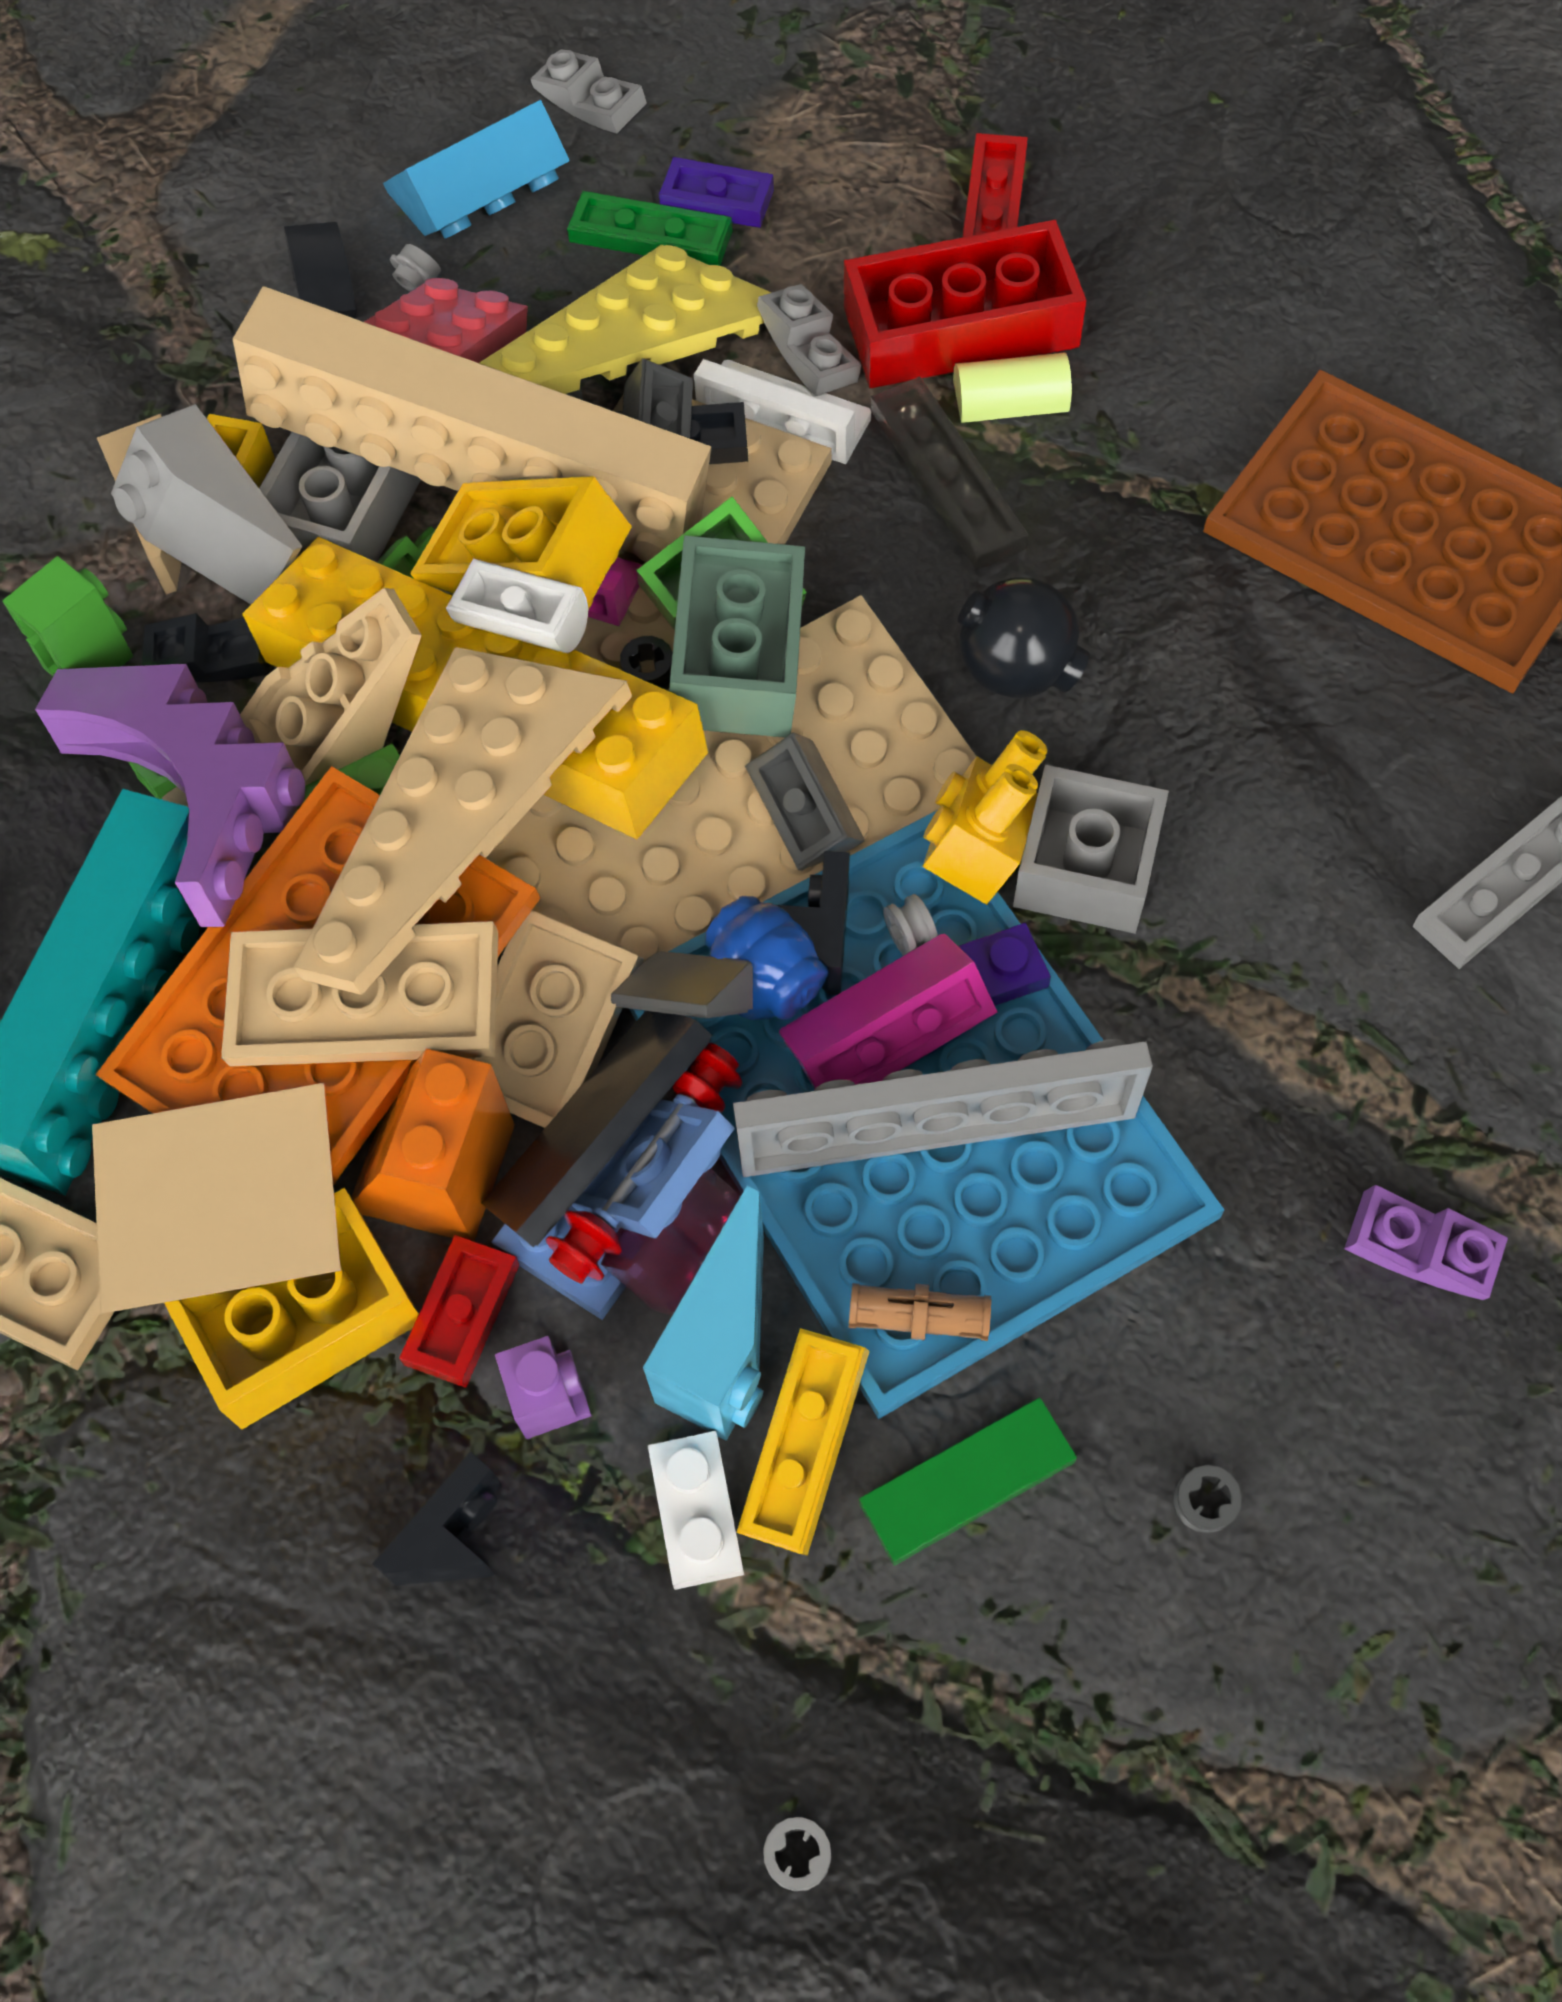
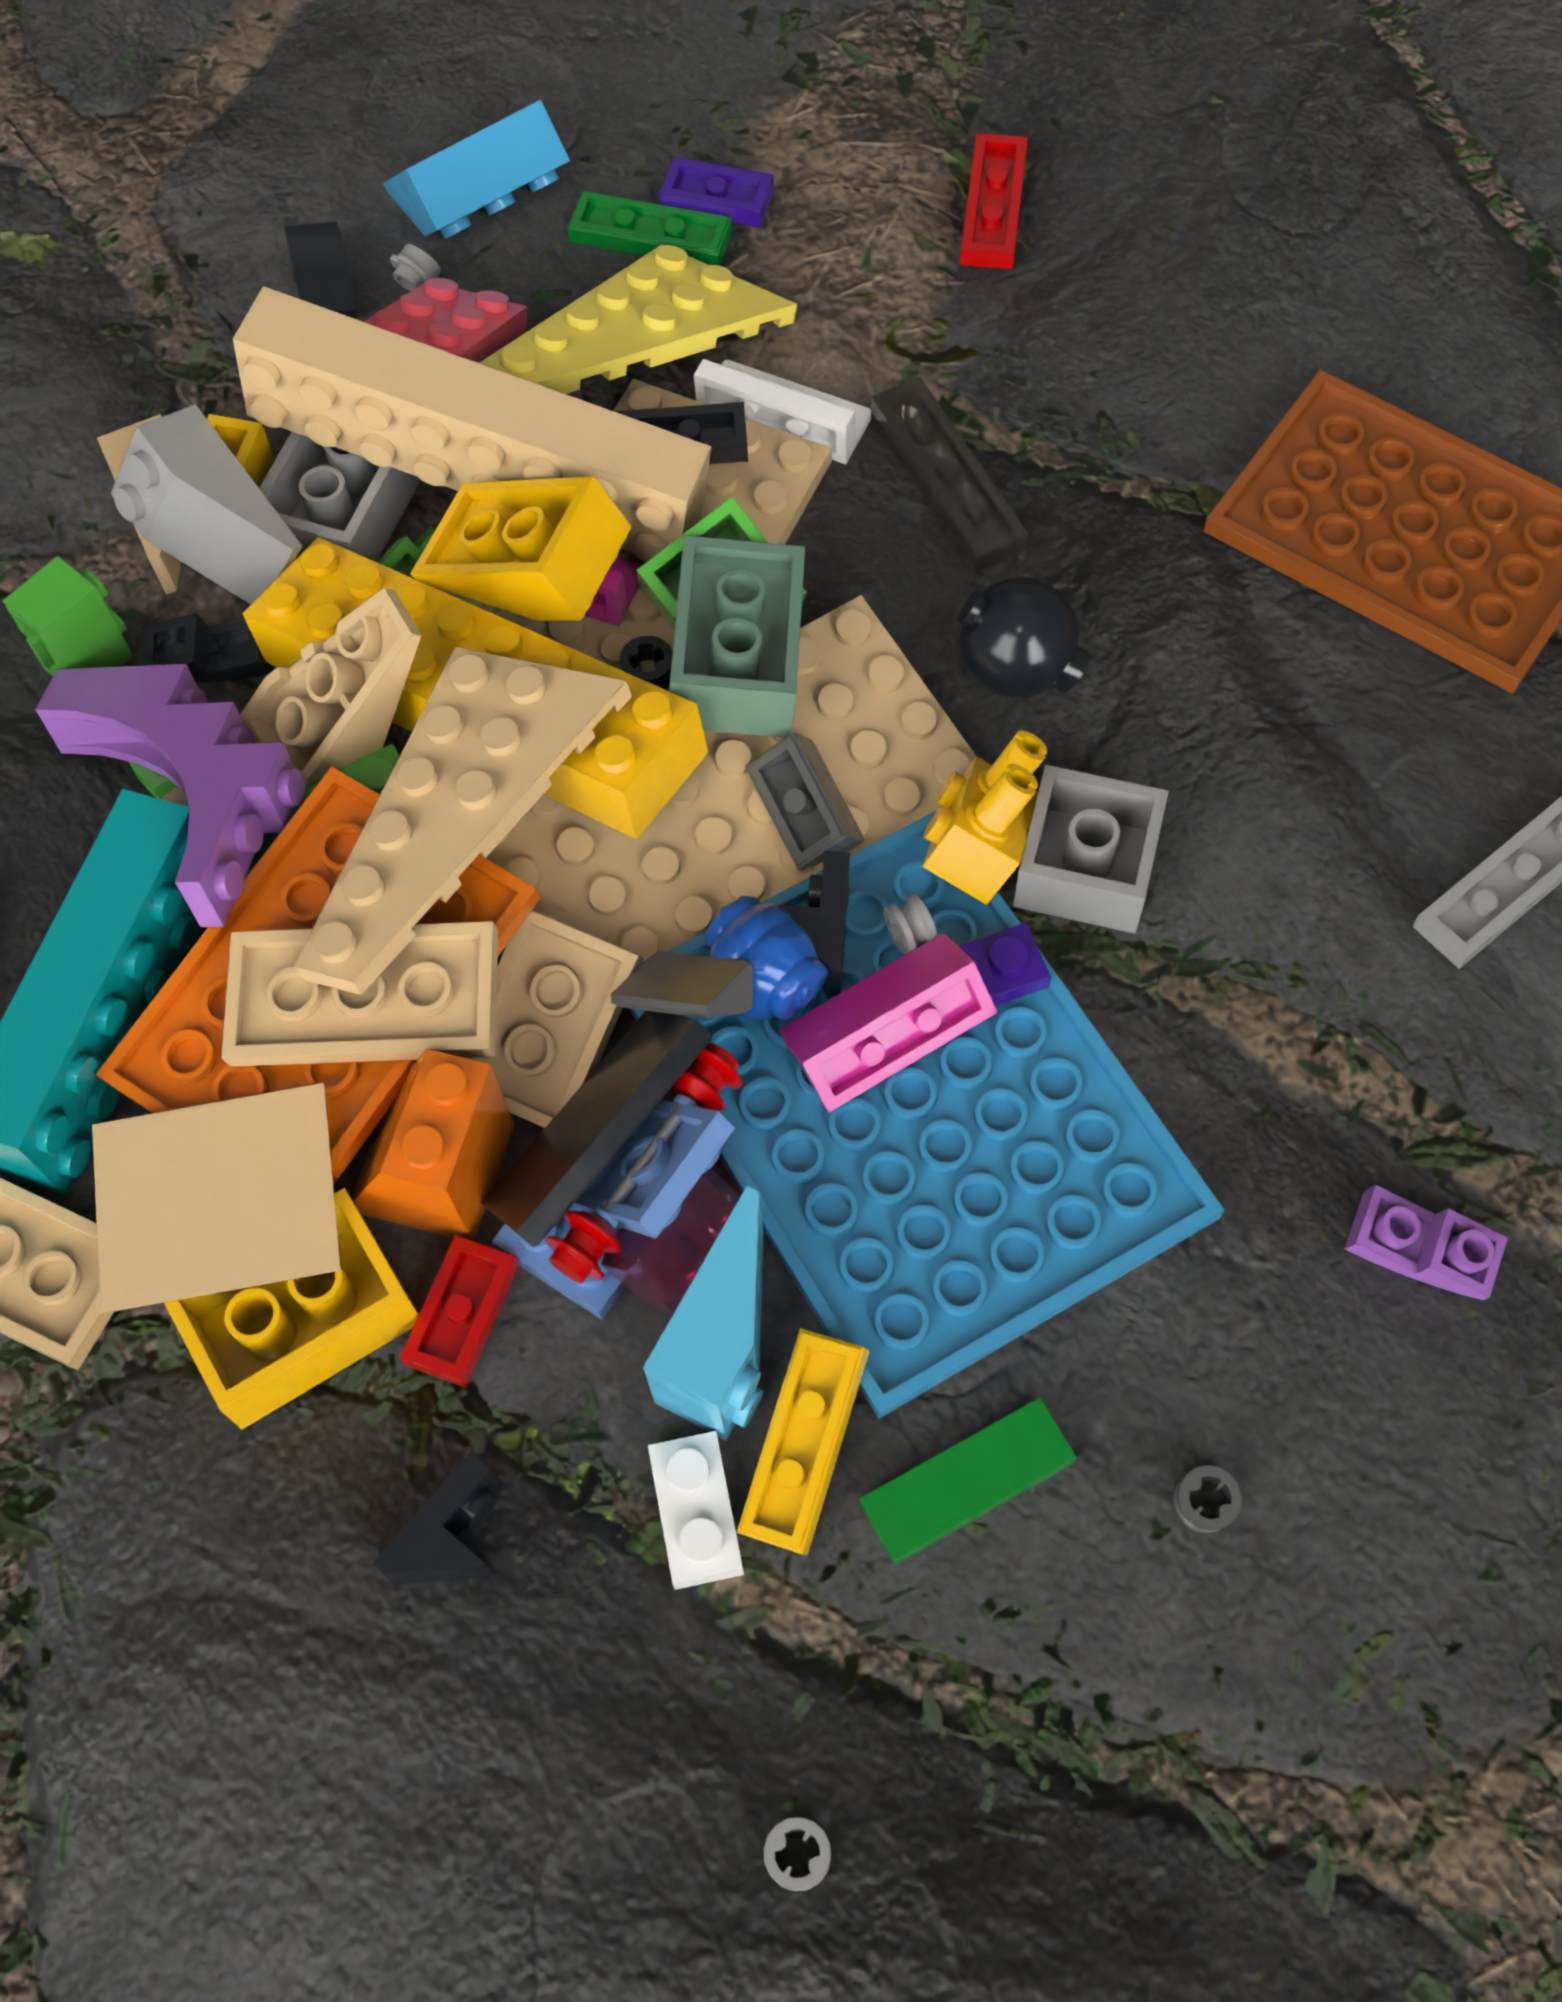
(520, 606): white brick -> none
(542, 1387): medium lavender brick -> none
(581, 89): light grey slope -> none
(659, 397): dark grey slope -> none
(801, 333): light grey slope -> none
(920, 1311): medium nougat pin -> none
(942, 1108): light grey plate -> none
(963, 302): red brick -> none
(1013, 387): yellowish green brick -> none

